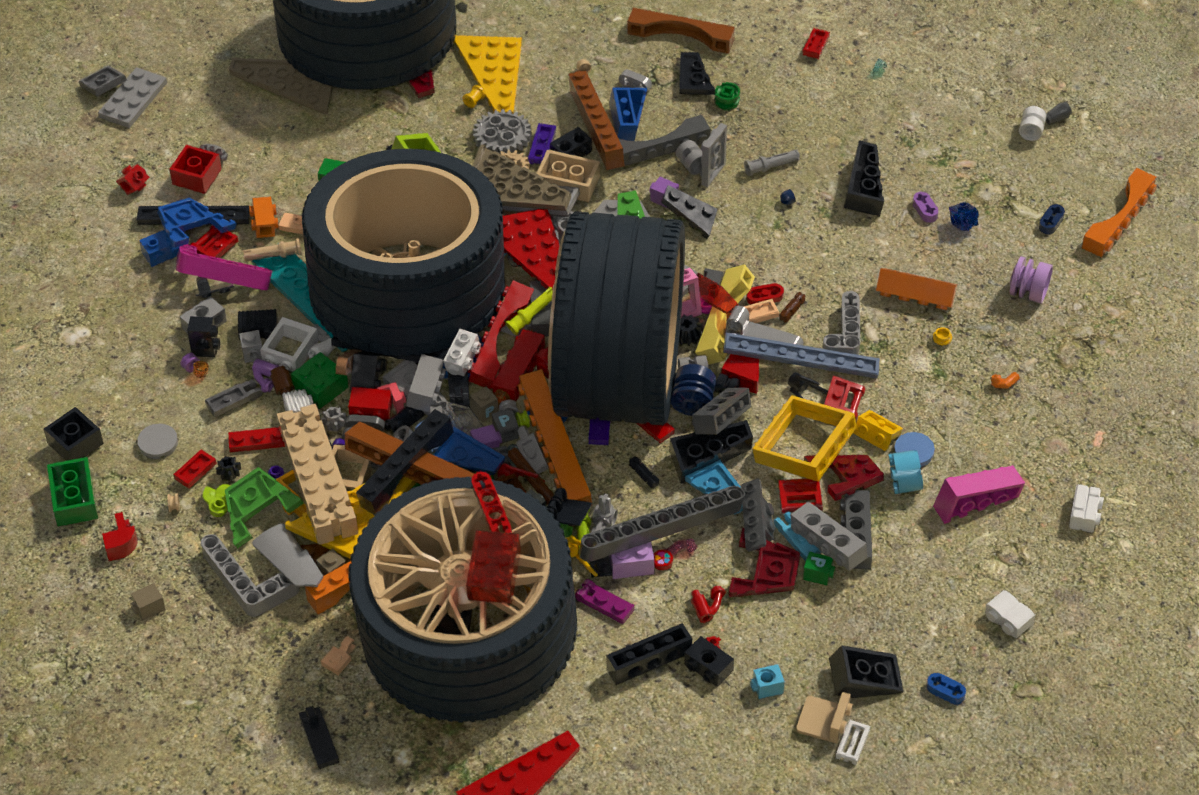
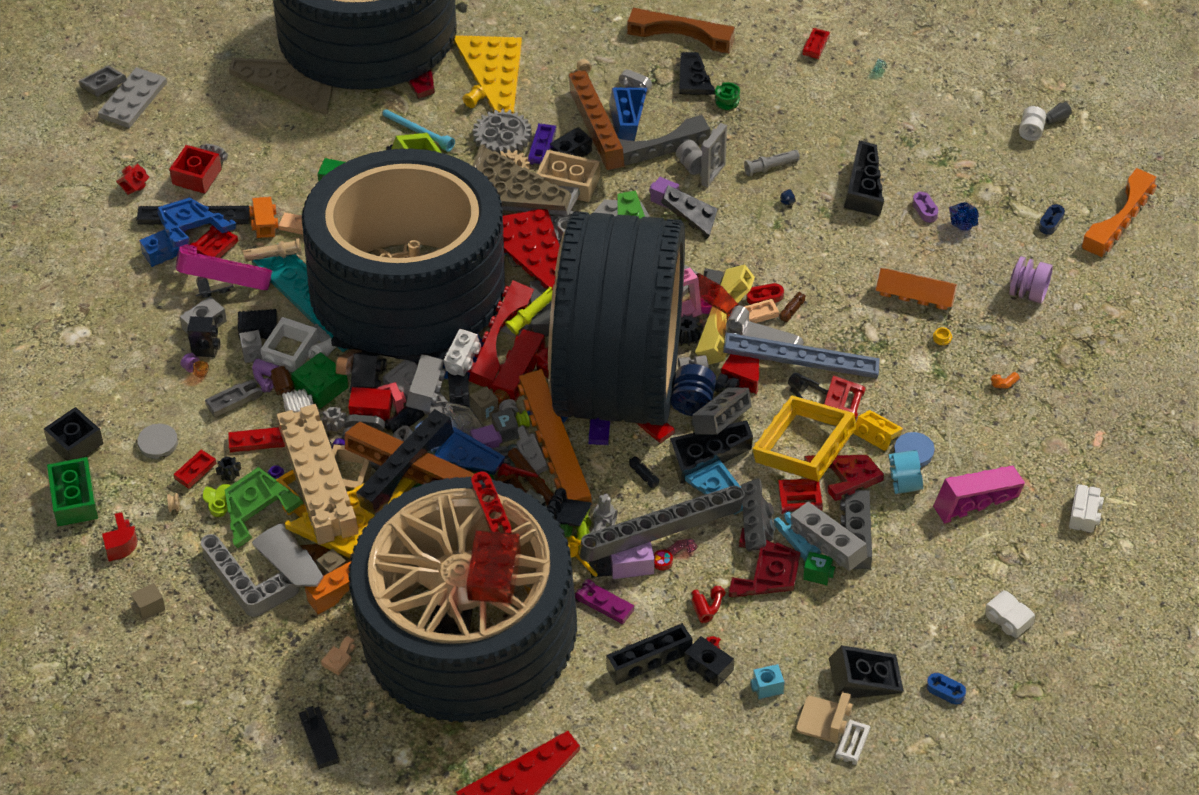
(445, 142): none -> medium azure piece
(849, 338): light grey beam -> none

